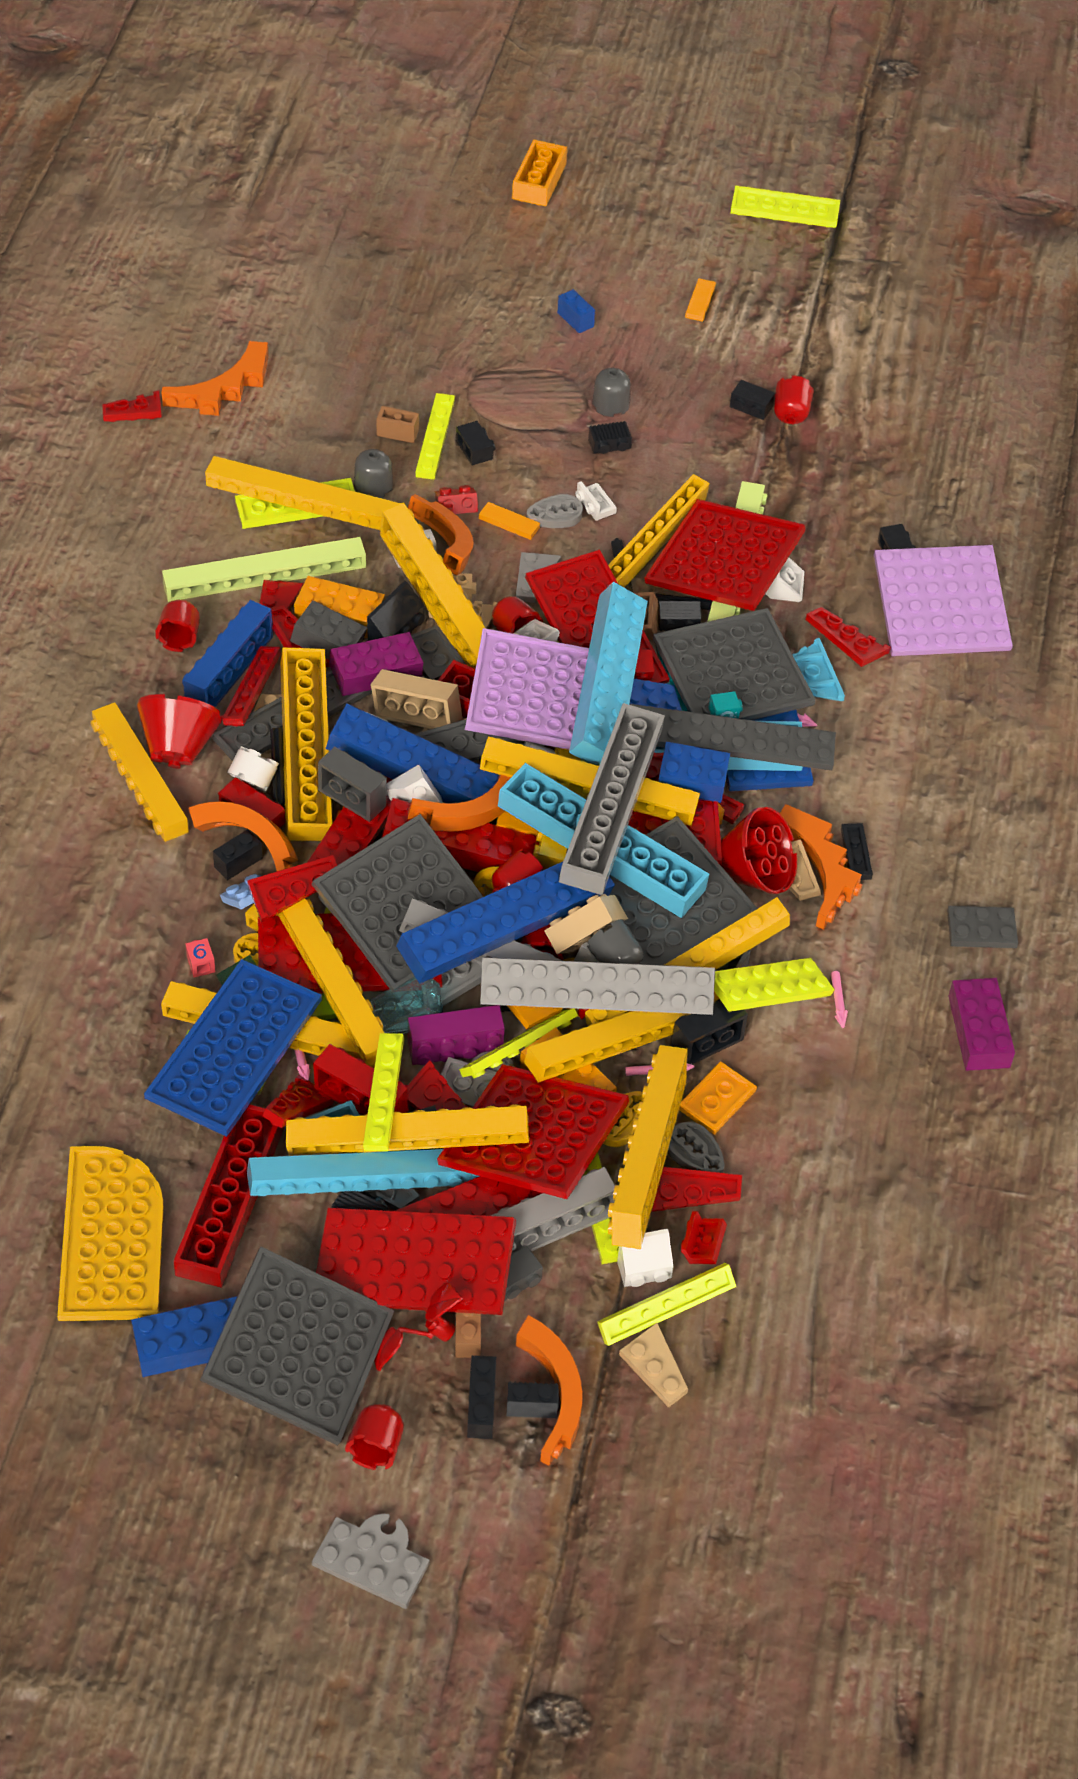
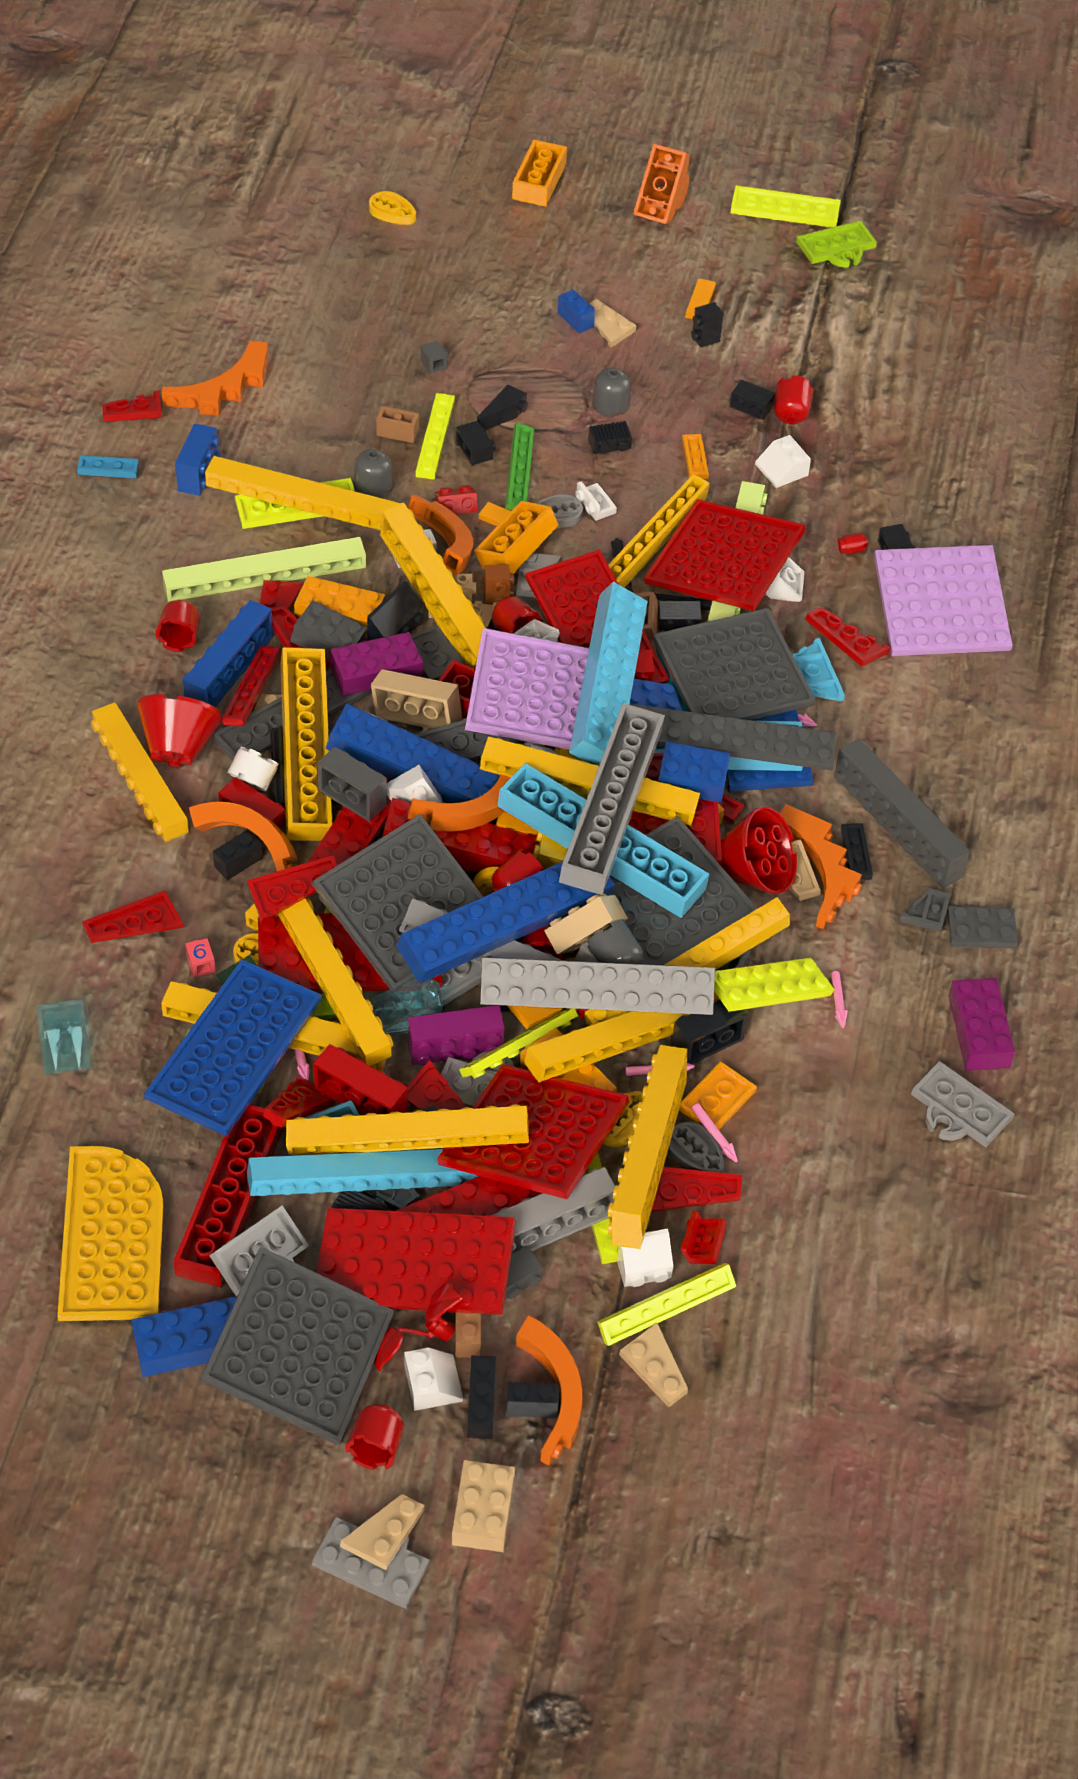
(64, 1036): none -> clear light blue slope
(108, 466): none -> dark azure plate
(137, 918): none -> red wing
(195, 457): none -> blue brick
(239, 895): light blue plate -> none
(273, 1232): none -> light grey plate
(383, 1092): neon yellow plate -> none
(384, 1532): none -> tan wing
(392, 208): none -> yellow piece
(432, 1378): none -> white slope
(434, 357): none -> dark grey brick
(483, 1506): none -> tan brick
(497, 583): none -> dark orange brick
(503, 408): none -> black slope
(517, 536): none -> light orange brick
(519, 465): none -> bright green plate
(611, 324): none -> tan wing
(663, 184): none -> orange brick
(695, 455): none -> light orange tile
(707, 324): none -> black brick
(725, 705): teal brick -> none
(727, 1149): none -> bright pink piece
(784, 462): none -> white slope
(837, 244): none -> lime plate
(852, 543): none -> red brick
(901, 813): none -> dark grey brick
(928, 910): none -> dark grey wing
(960, 1107): none -> light grey plate

